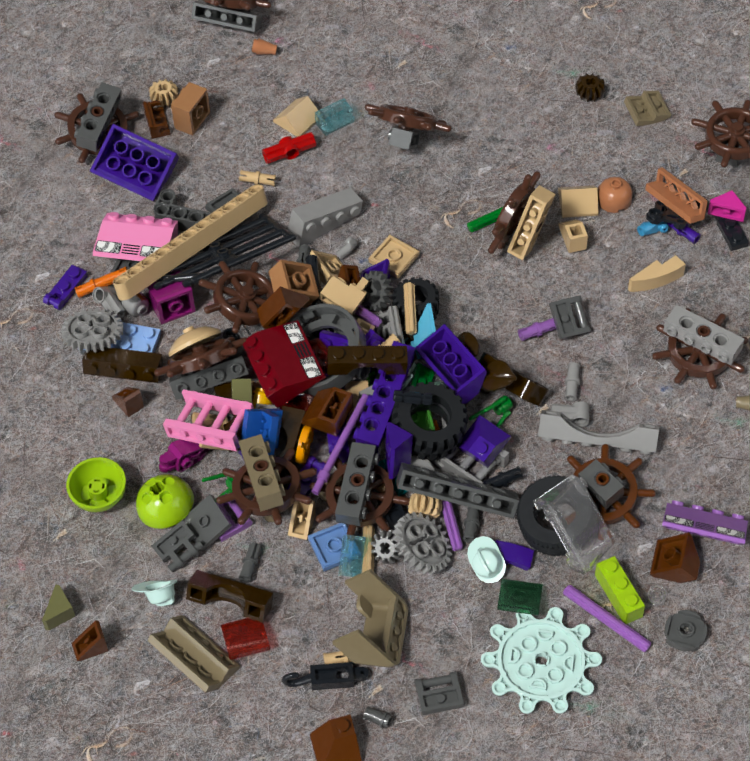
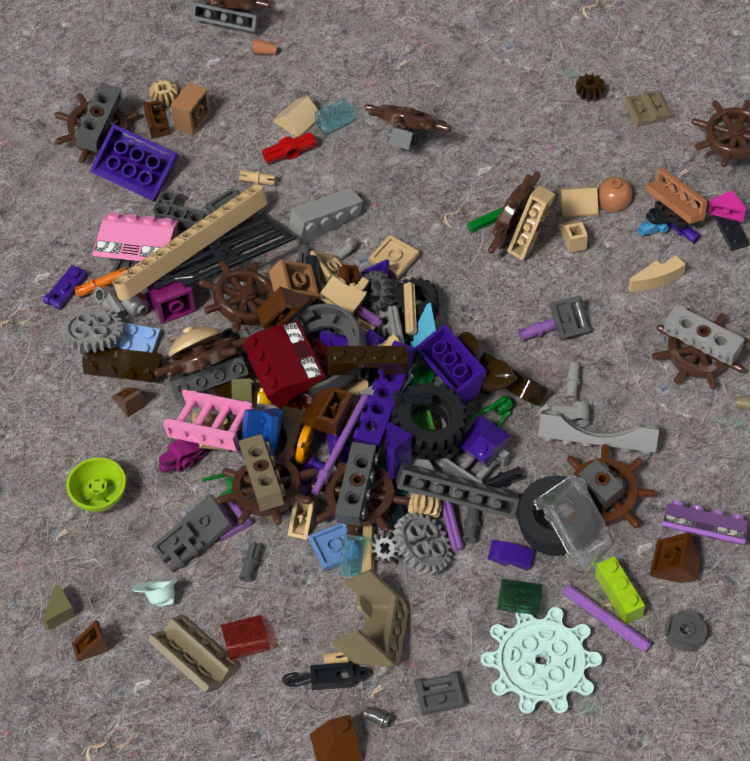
(164, 501): lime piece -> none
(208, 588): dark brown arch -> none
(486, 559): light aqua piece -> none

